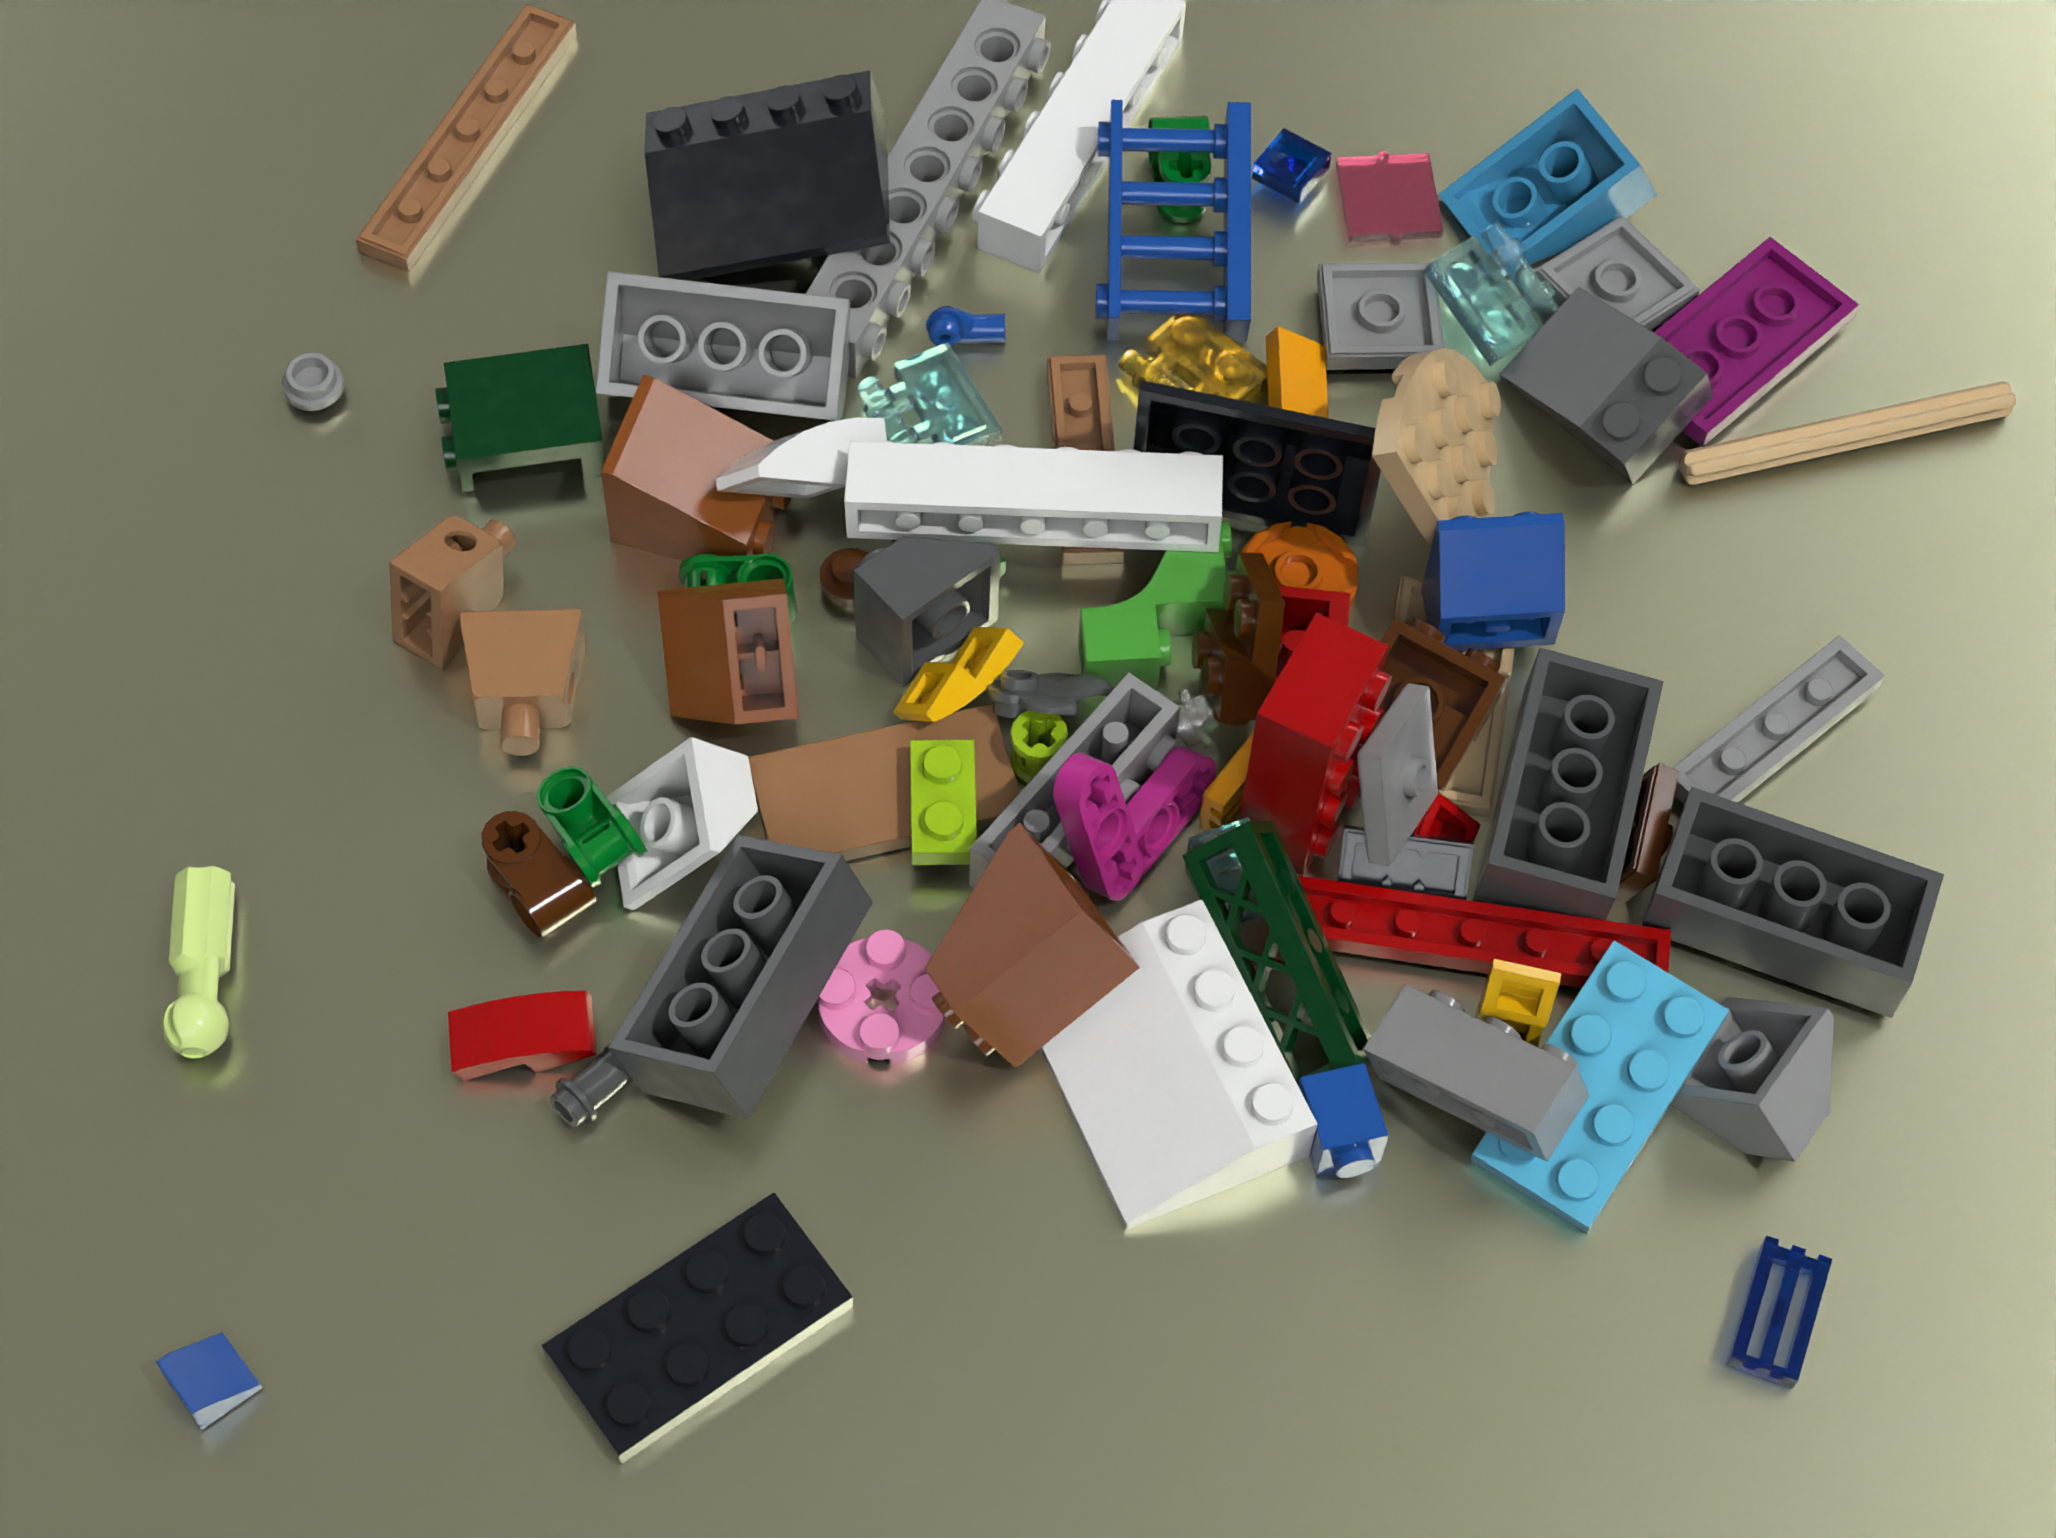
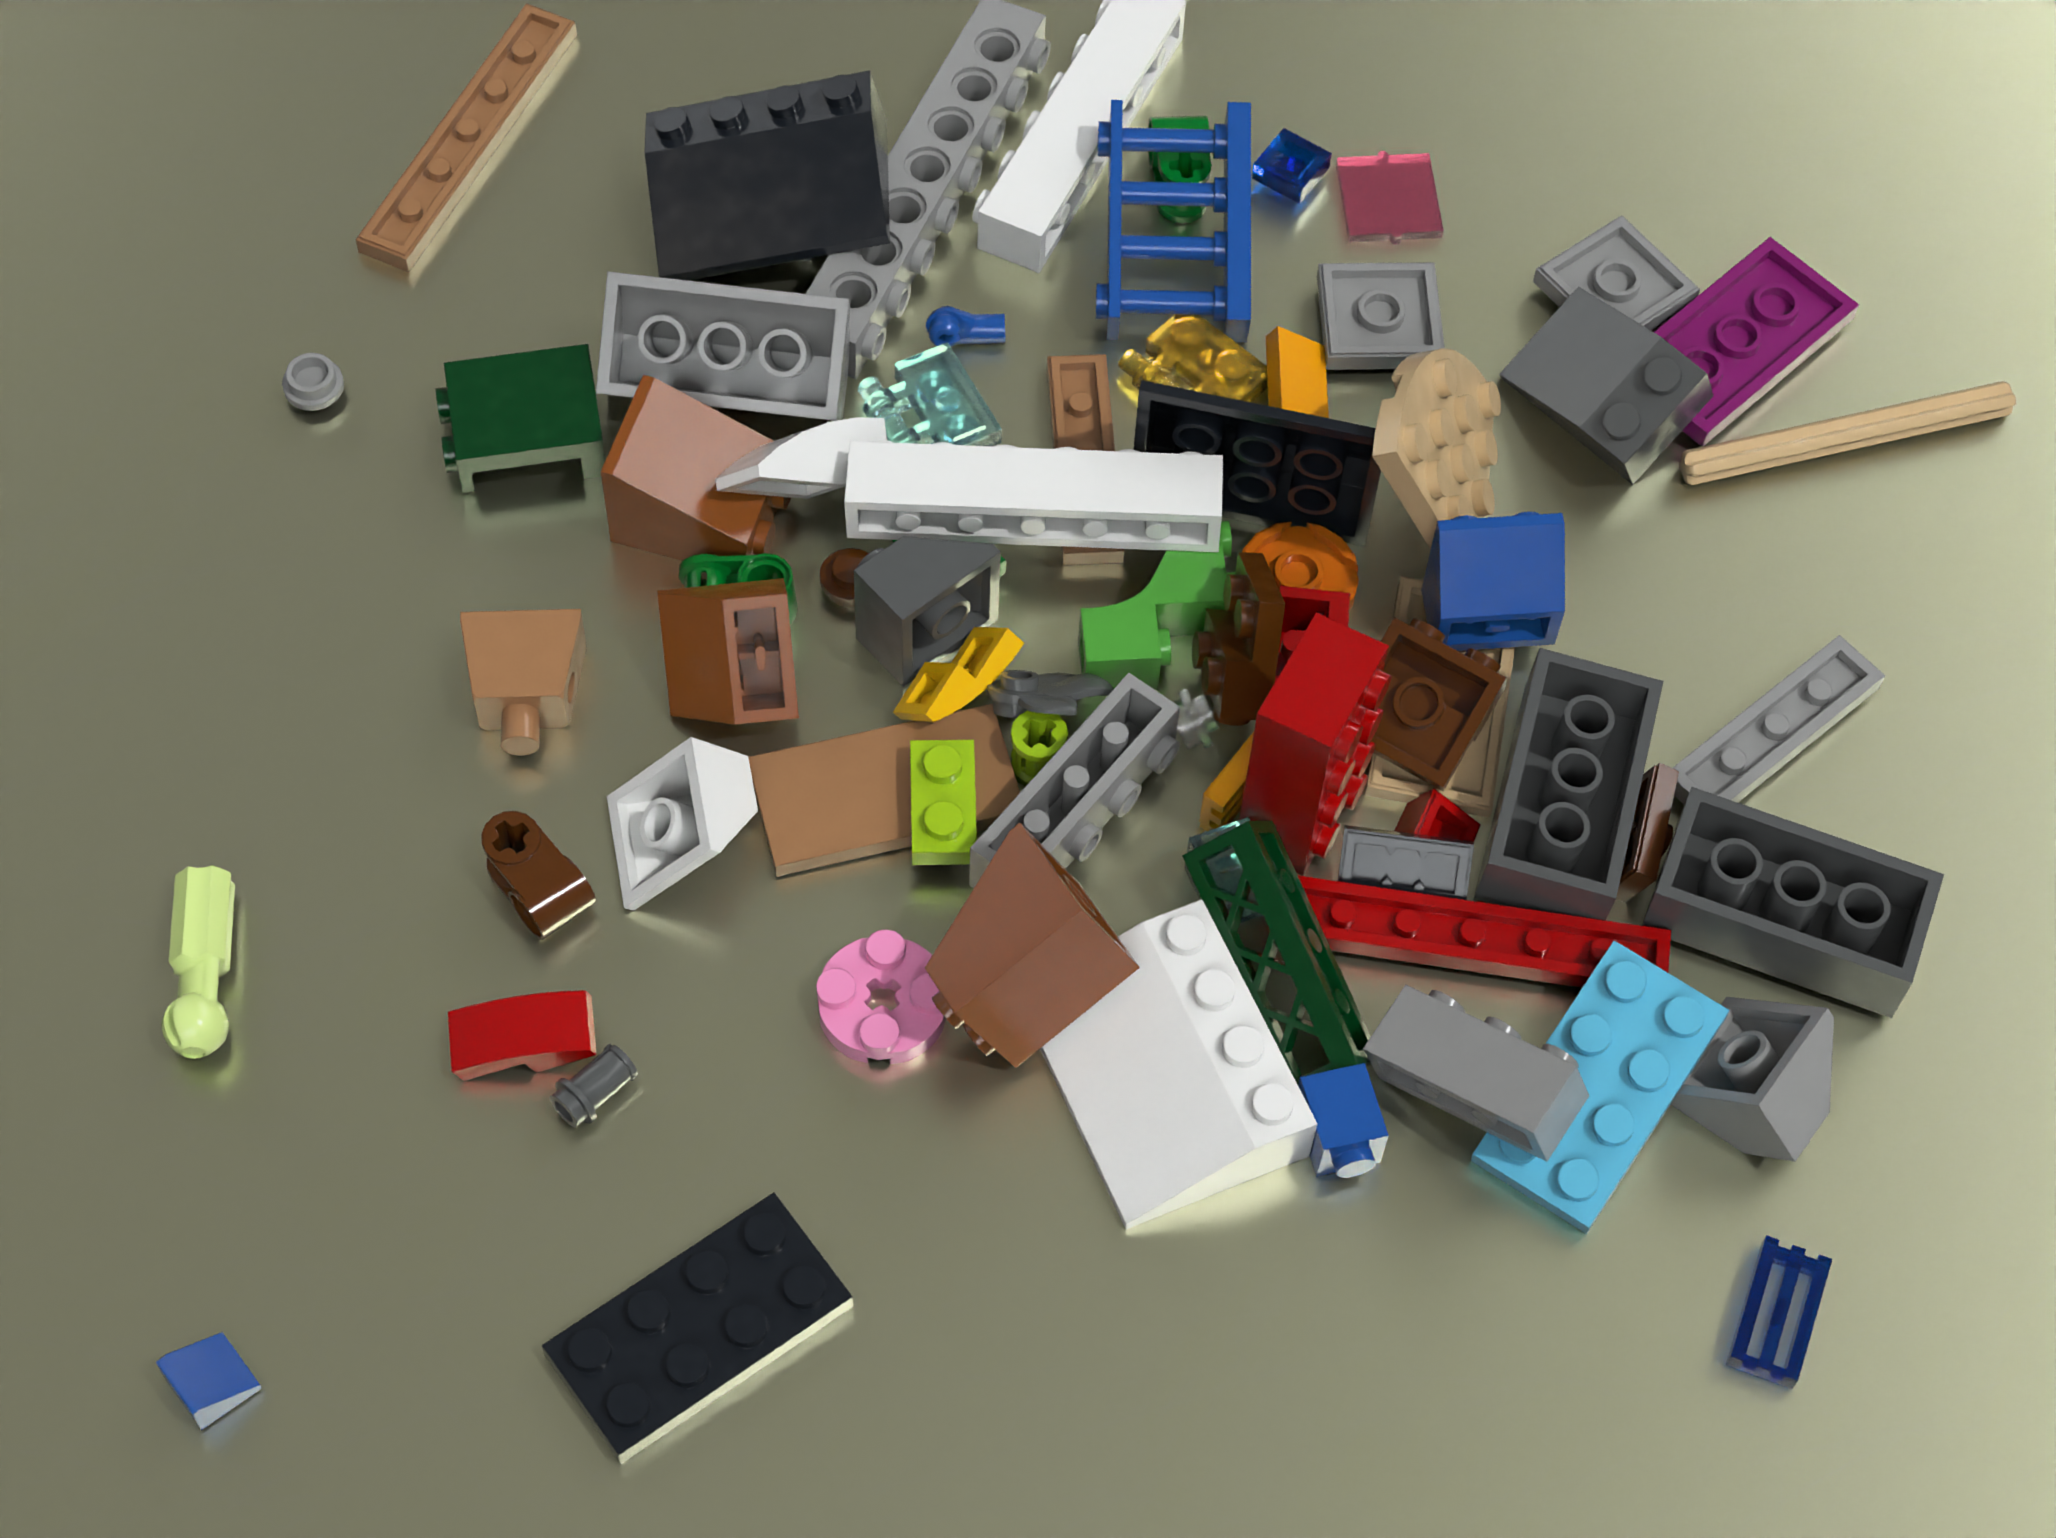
(446, 574): medium nougat torso -> none
(587, 823): green piece -> none
(741, 975): dark grey brick -> none
(1120, 841): dark pink beam -> none
(1397, 774): light grey plate -> none
(1483, 298): clear light blue plate -> none
(1519, 997): yellow slope -> none
(1552, 182): dark azure slope -> none

